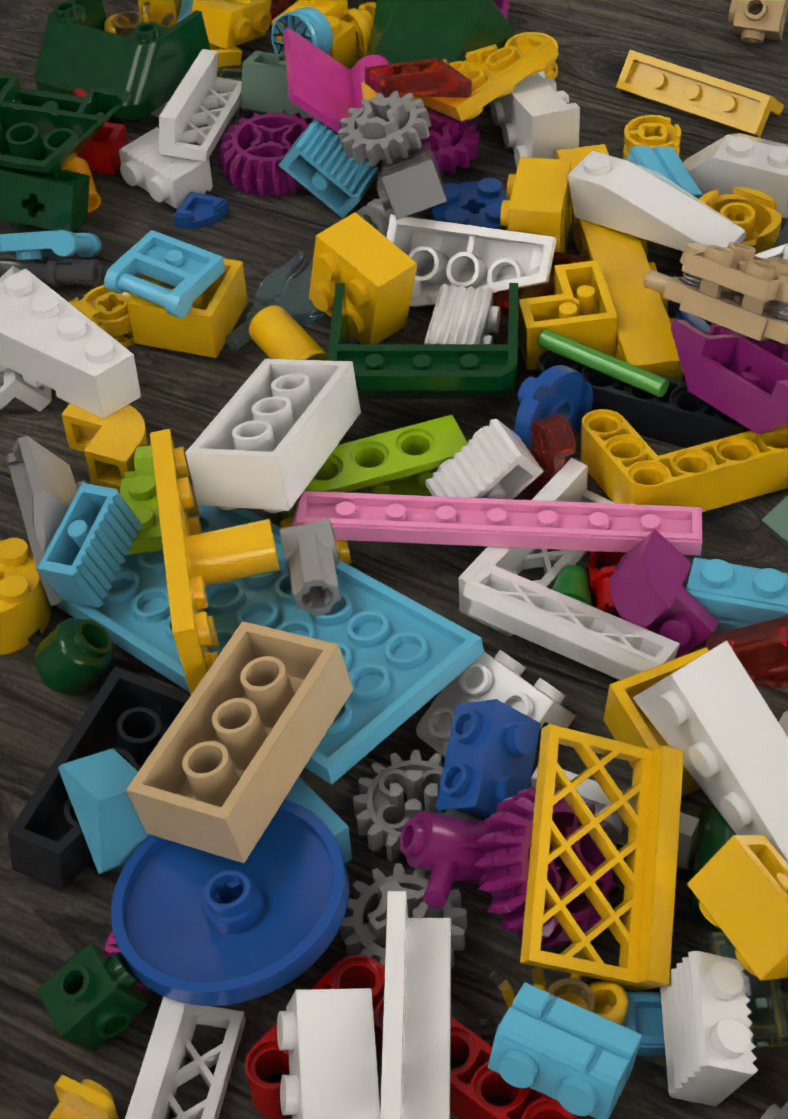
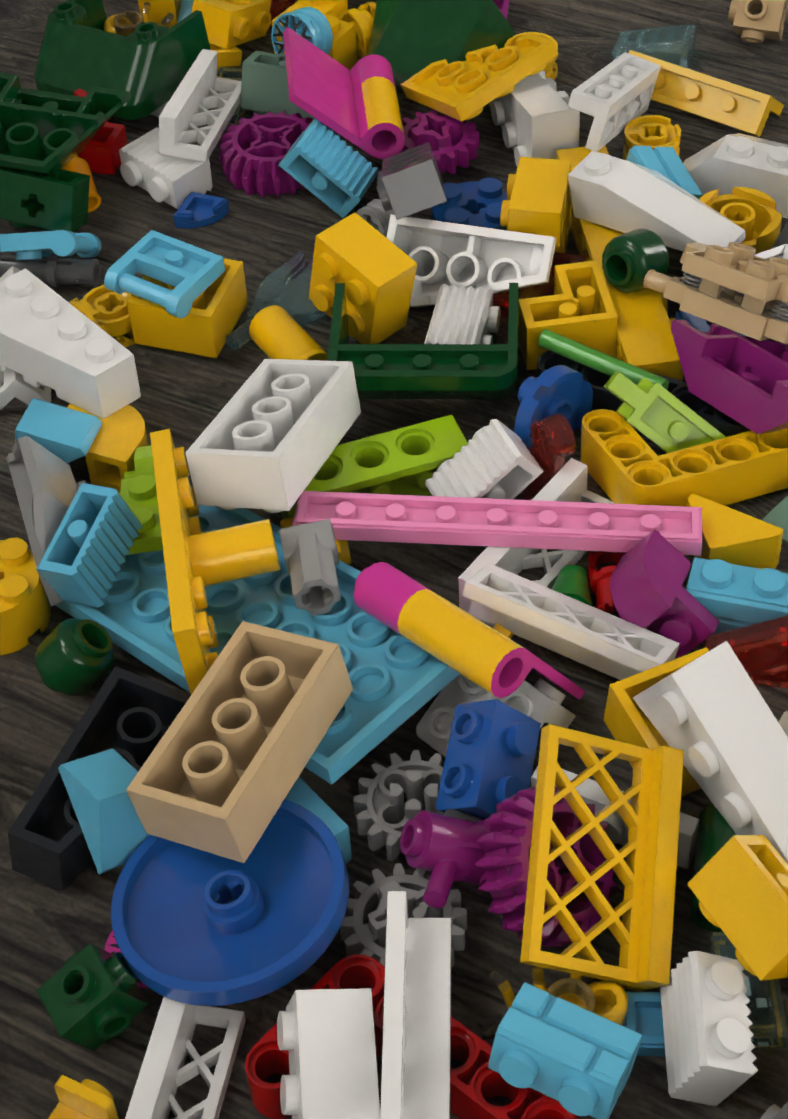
(59, 429): none -> medium azure slope
(384, 128): light grey gear -> none
(420, 78): clear red wing -> none
(450, 633): none -> door
(615, 97): none -> white fence
(631, 257): none -> dark green head
(660, 414): none -> lime hinge
(668, 43): none -> clear light blue slope
(737, 536): none -> yellow slope

